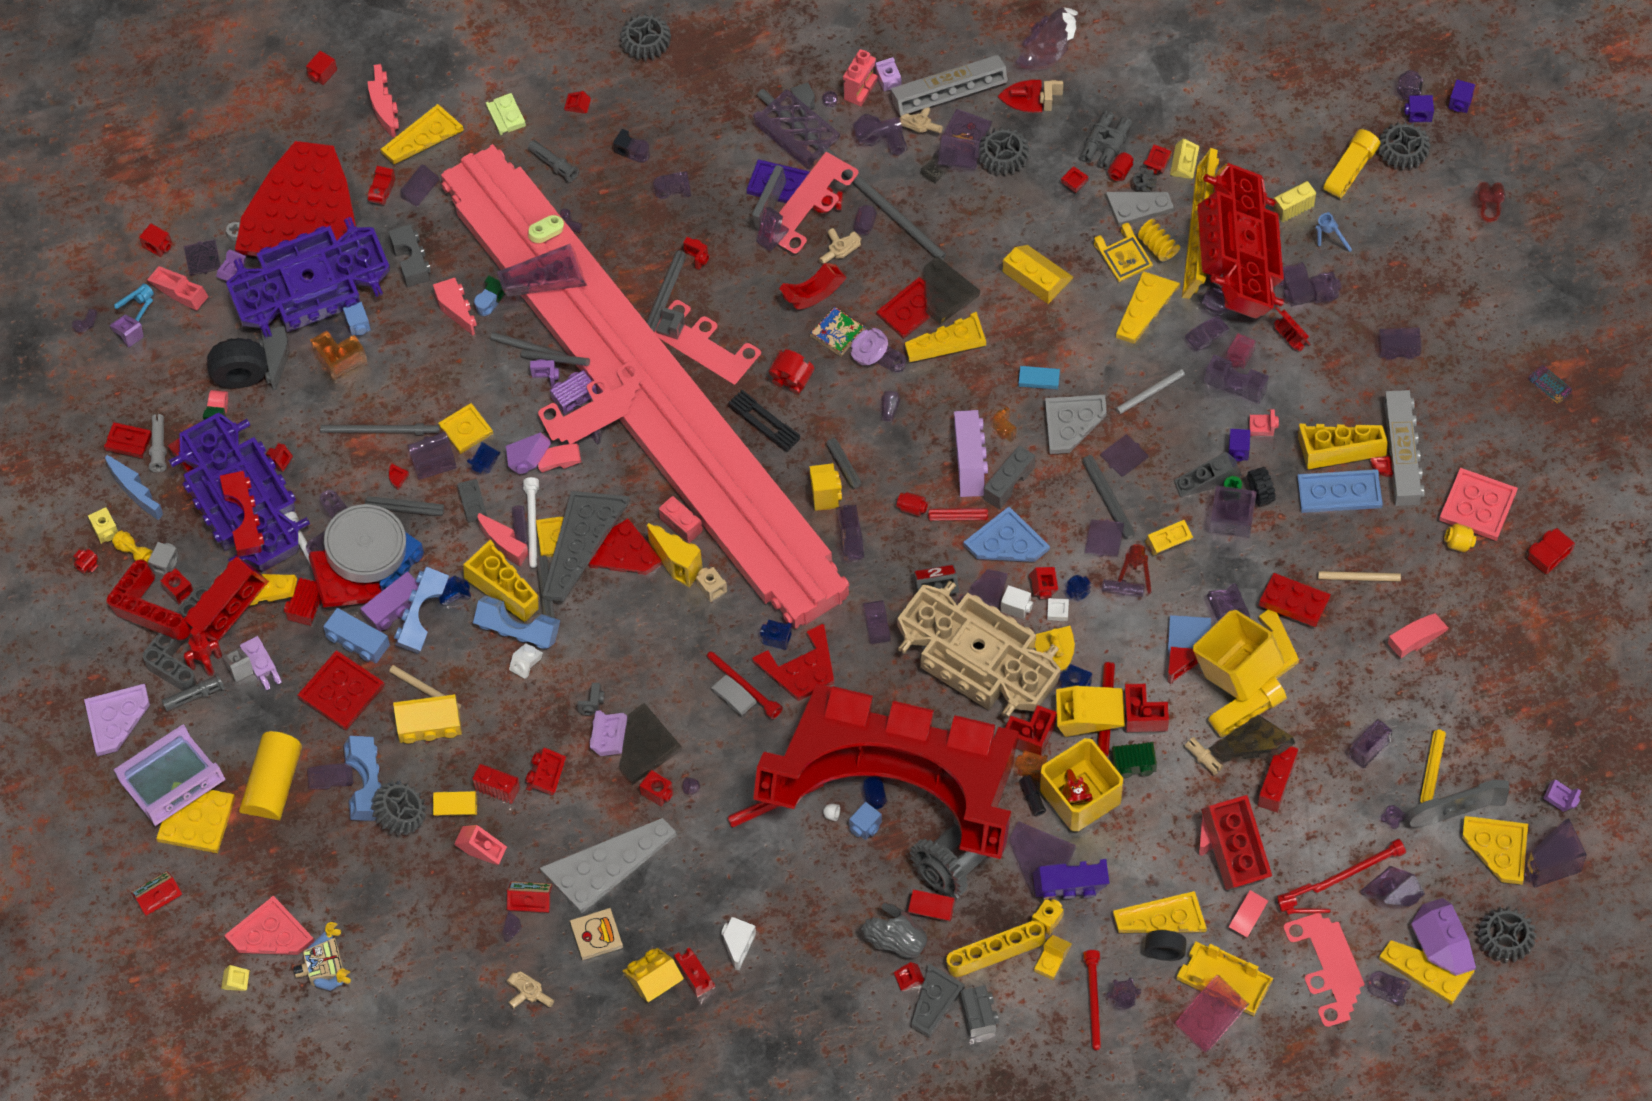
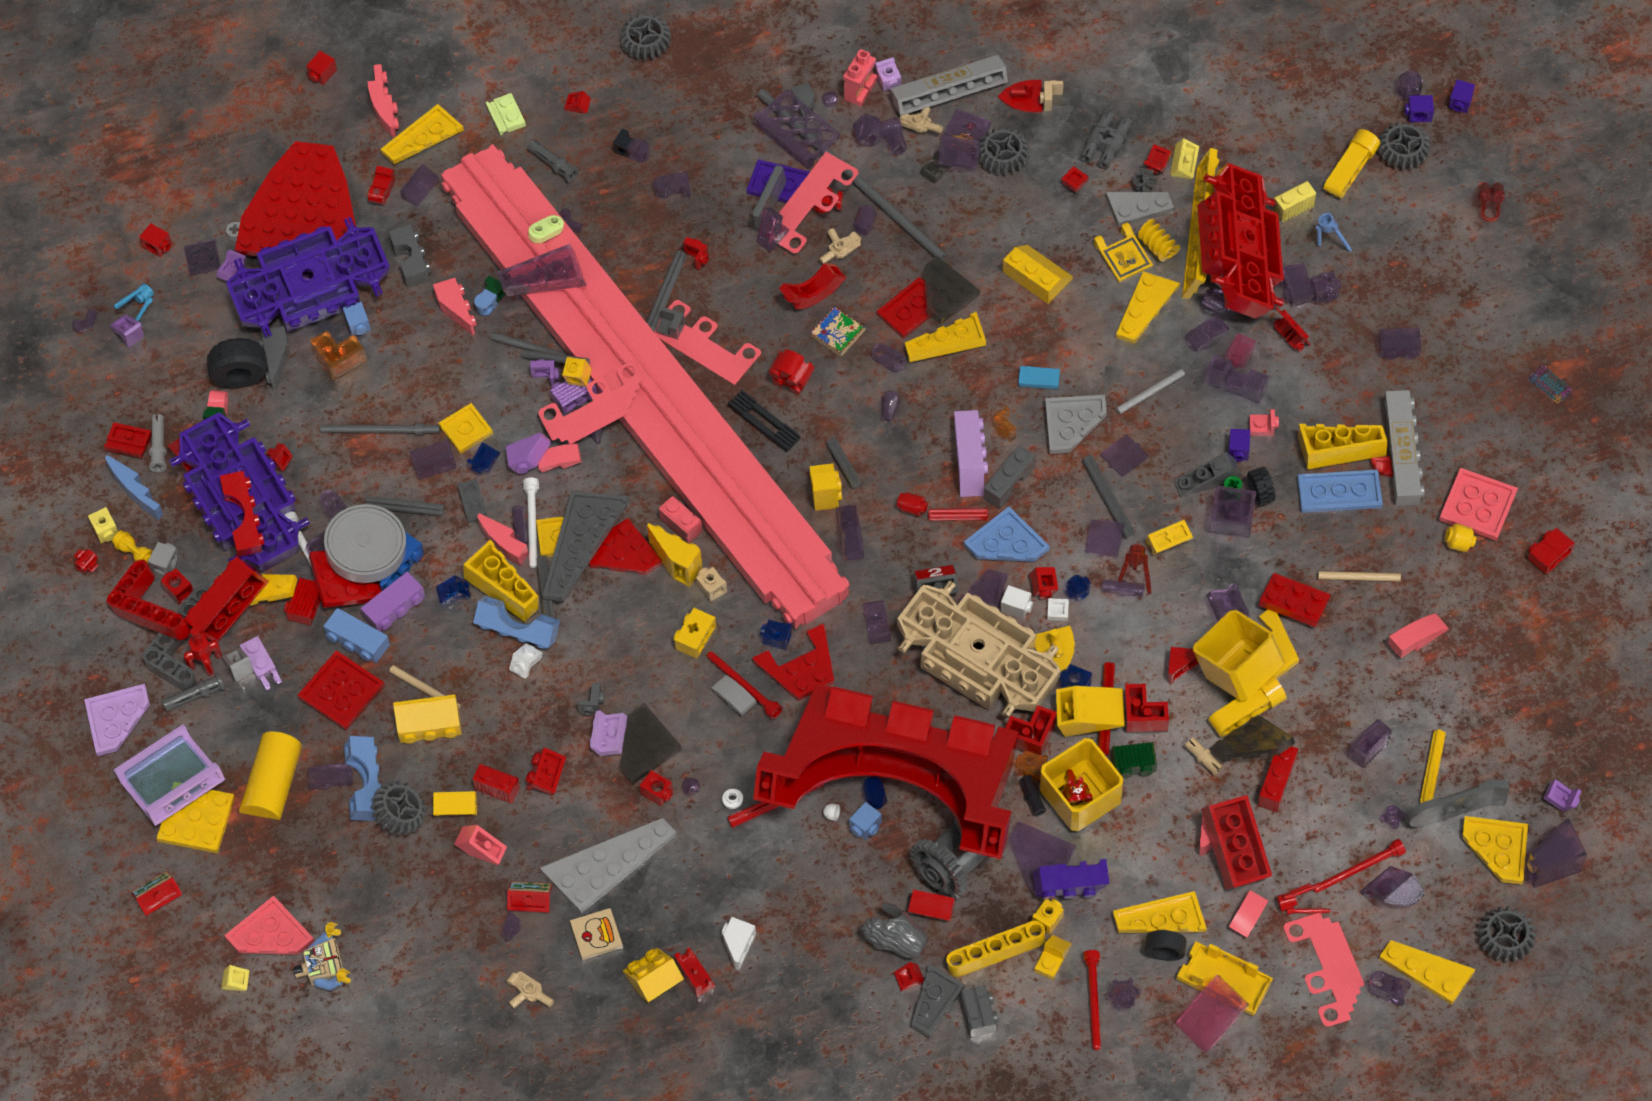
(178, 287): coral slope -> none
(397, 476): red tile -> none
(412, 634): medium blue arch -> none
(428, 441): clear purple pin -> none
(577, 371): none -> yellow brick
(694, 633): none -> yellow brick
(732, 804): none -> white plate
(869, 346): lavender tile -> none
(1048, 40): animal -> none
(1120, 166): red brick -> none
(1187, 630): medium blue tile -> none
(1443, 937): medium lavender wedge -> none

